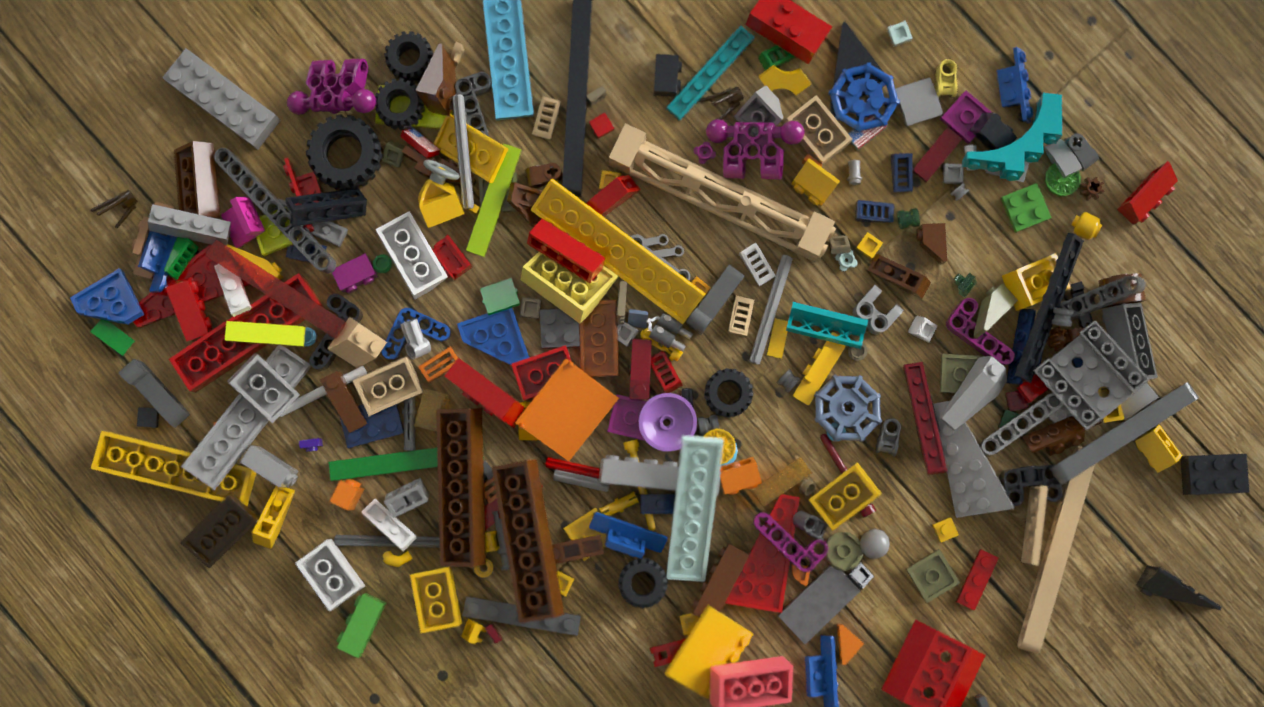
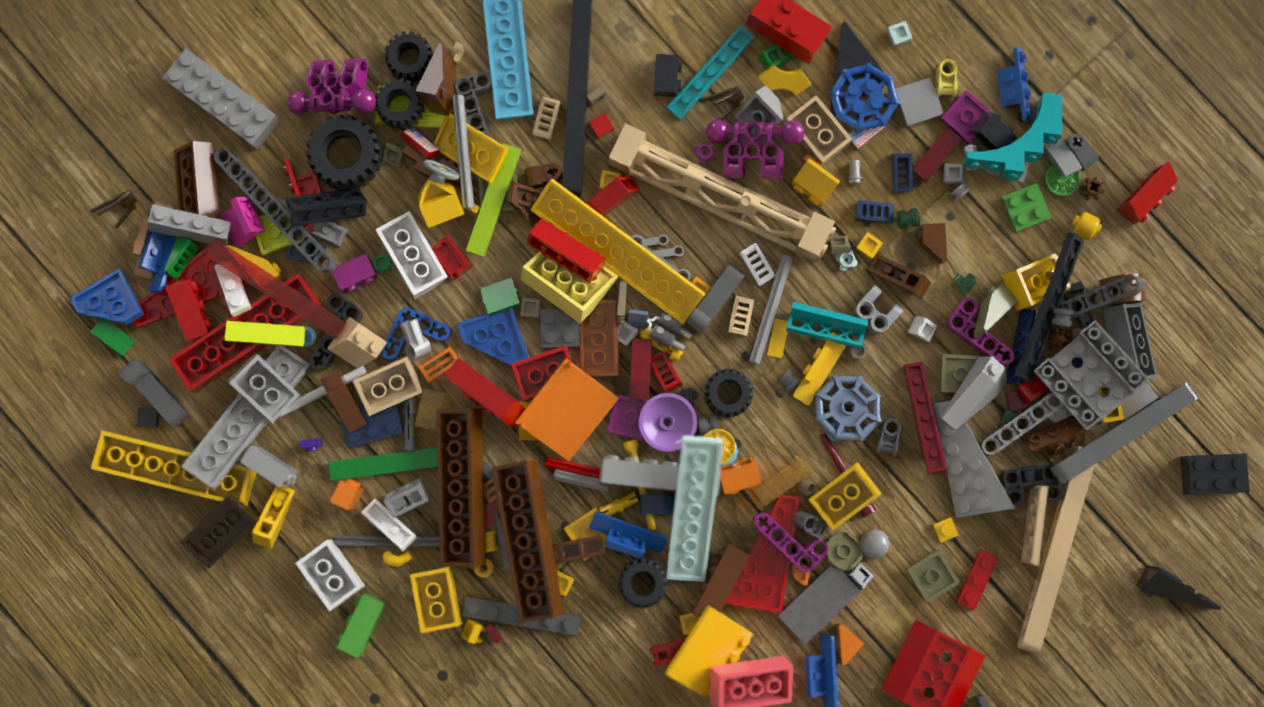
(1158, 448): yellow brick -> none

